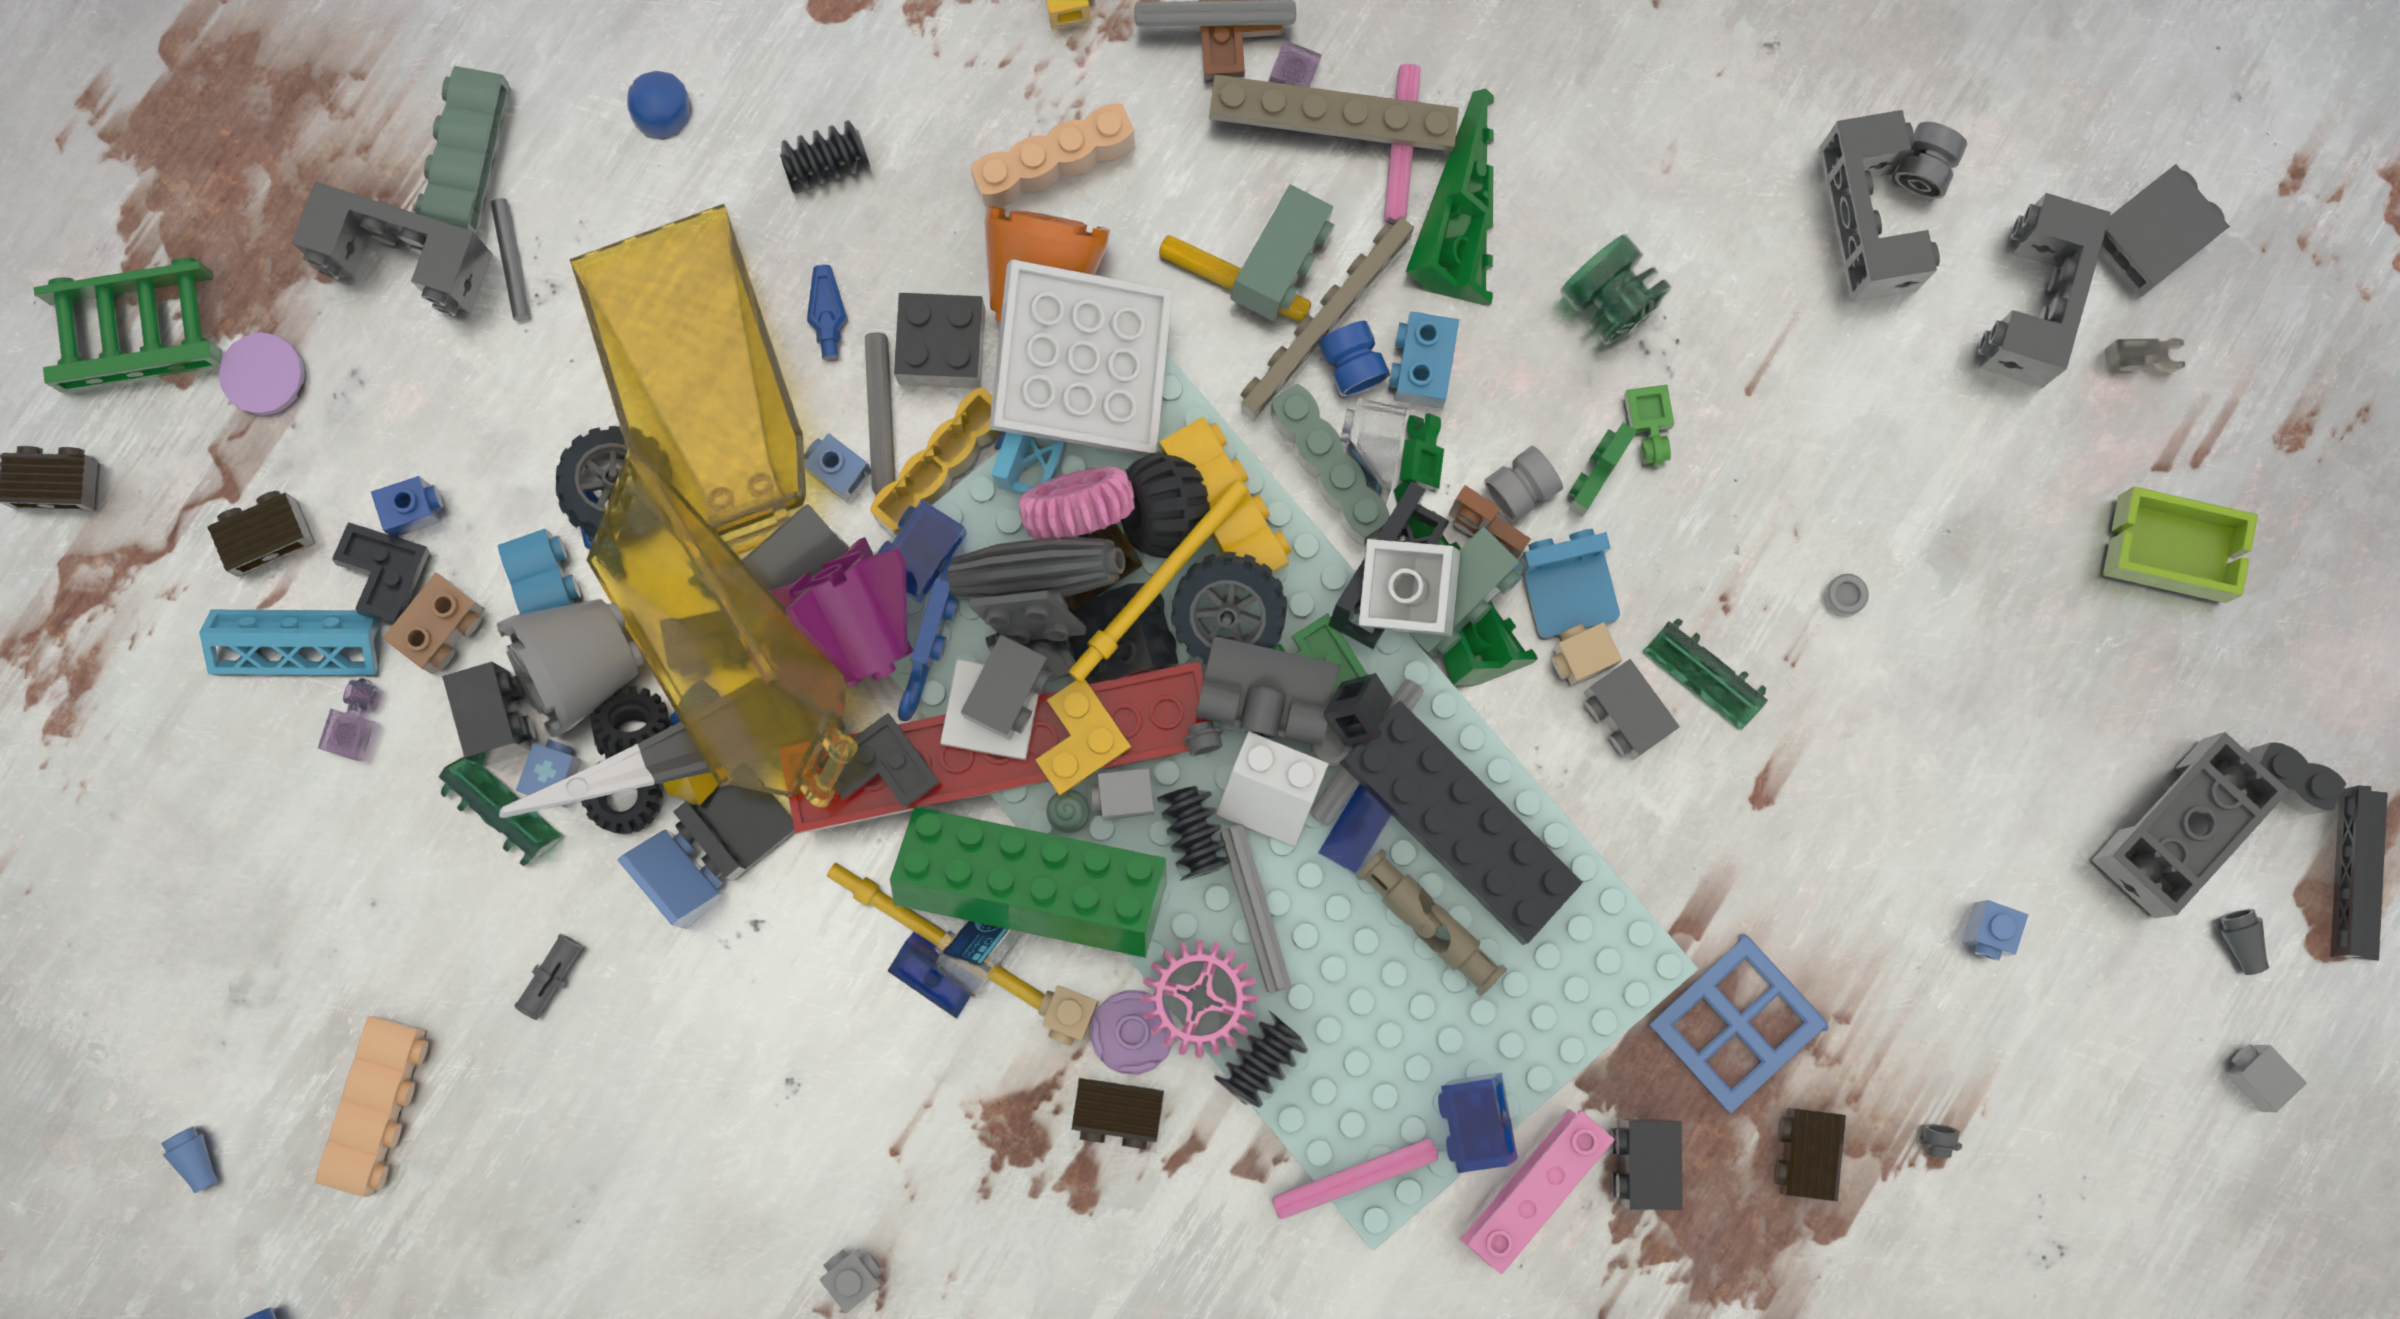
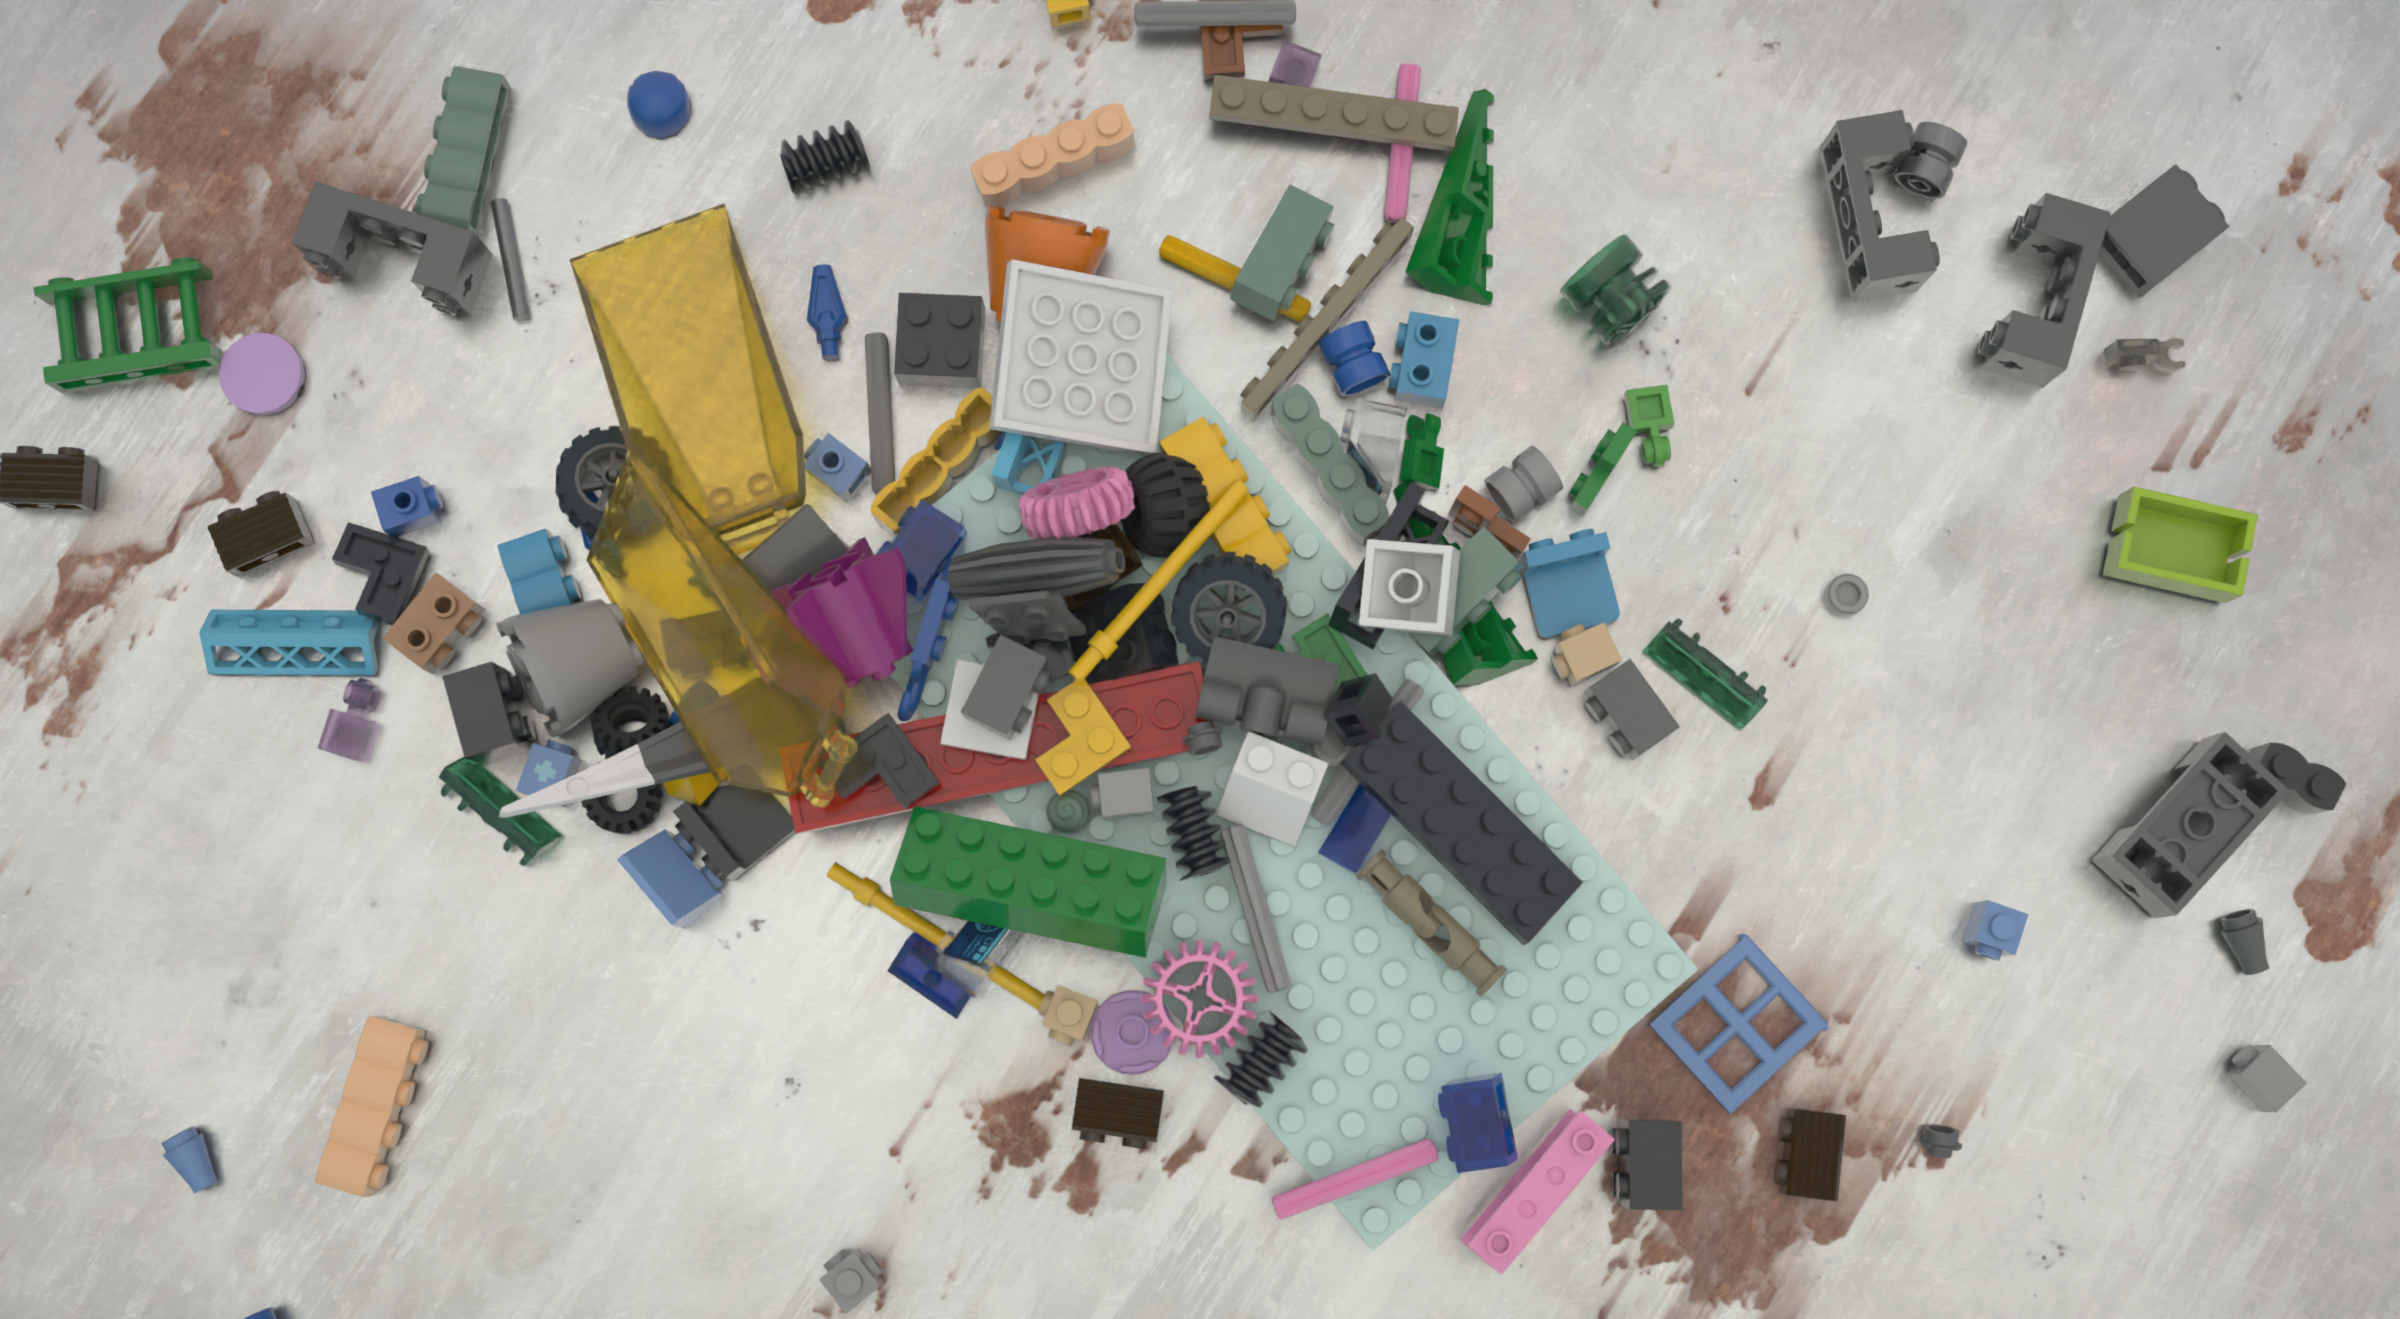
(548, 976): dark grey pin -> none
(2359, 874): black fence -> none

